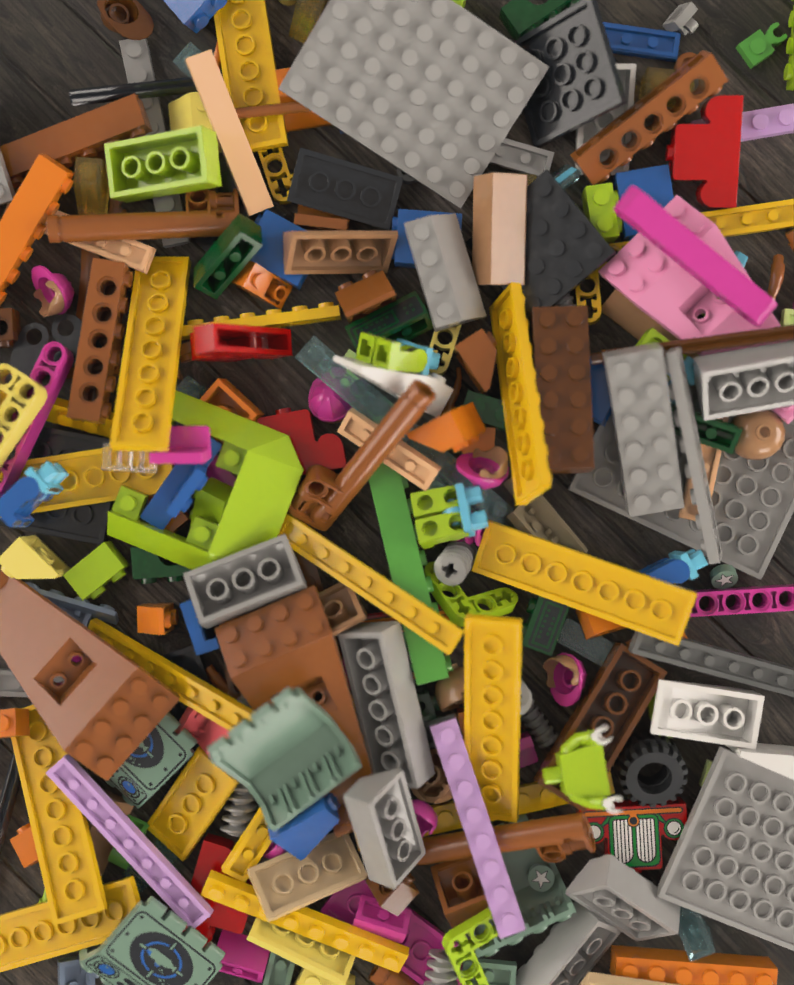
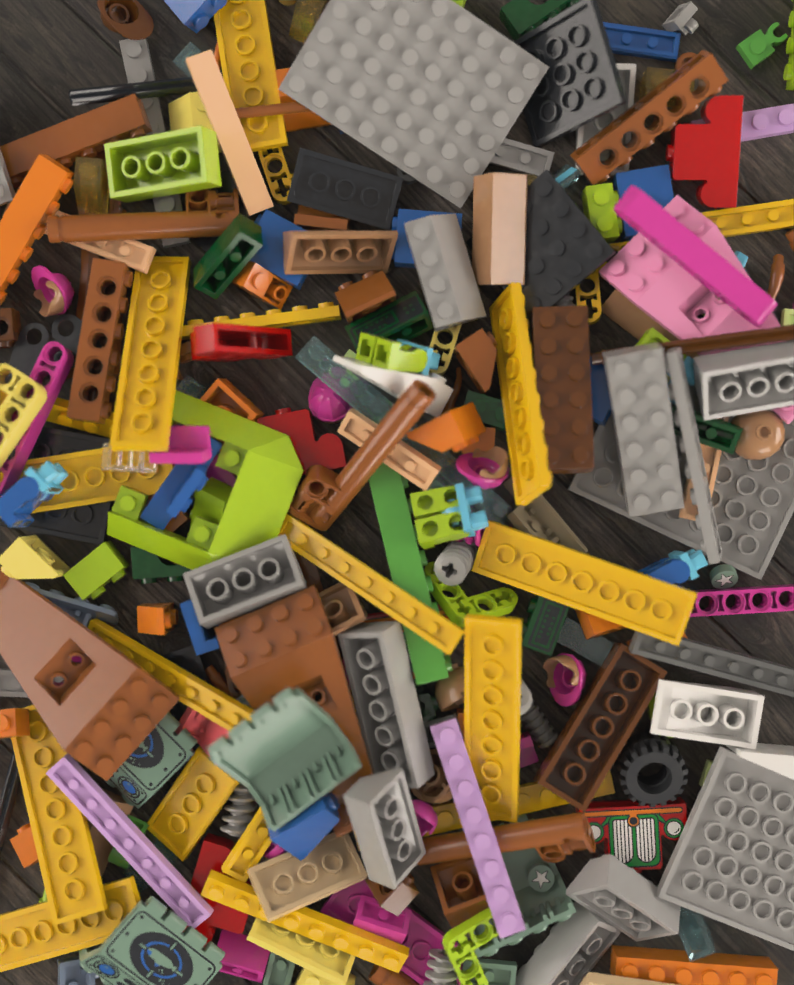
(583, 771): lime torso -> none

